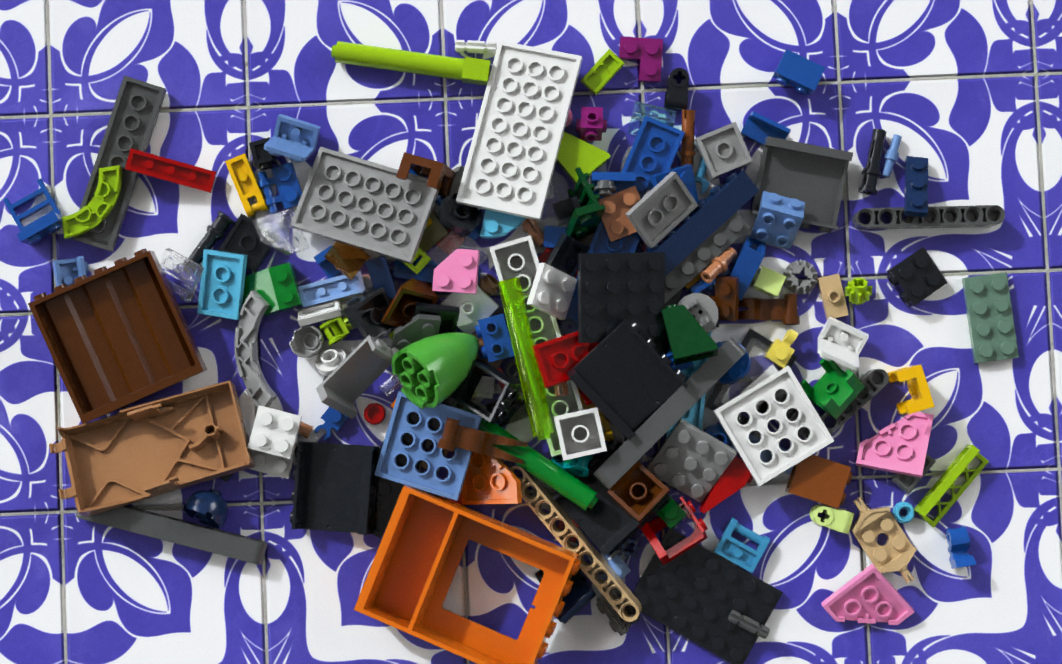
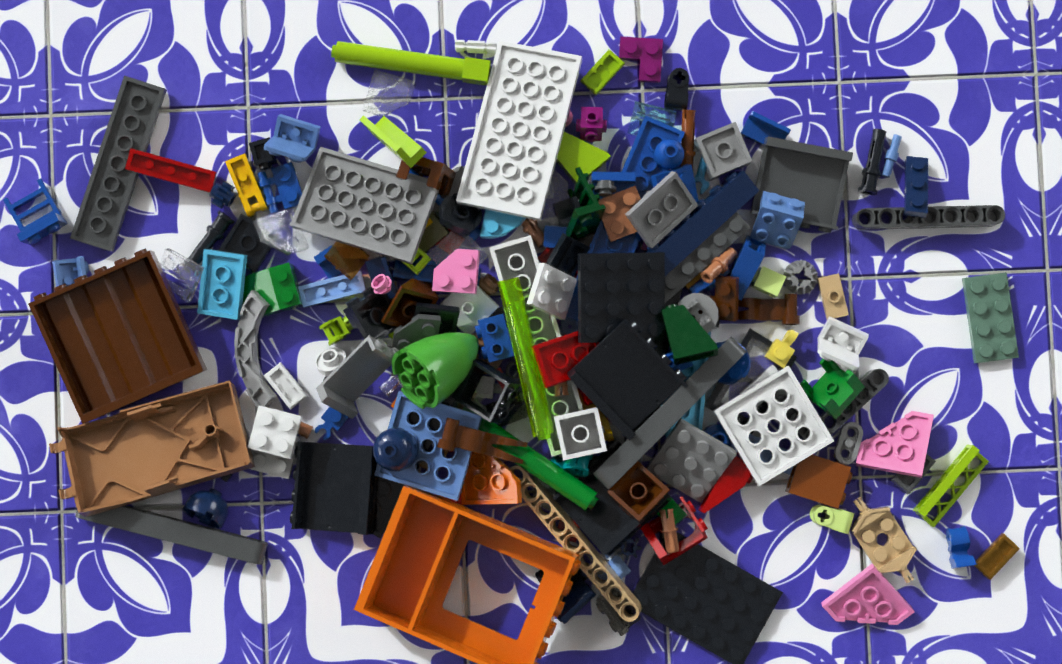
(99, 207): lime tile -> none
(222, 194): none -> dark blue gear
(285, 385): none -> white plate
(307, 341): light grey hair -> none
(319, 312): white tile -> none
(374, 413): red tile -> none
(381, 284): none -> bright pink plate
(387, 93): none -> clear plate
(395, 140): none -> lime fence
(395, 449): none -> dark blue cylinder
(669, 154): none -> blue brick
(669, 531): none -> nougat axle
(739, 552): dark azure plate -> none
(748, 624): dark grey axle -> none
(798, 72): blue brick -> none
(851, 444): none -> light grey plate
(858, 291): lime gear -> none
(909, 512): medium azure plate -> none
(916, 277): black plate -> none
(917, 388): yellow panel -> none
(996, 556): none -> pearl gold plate

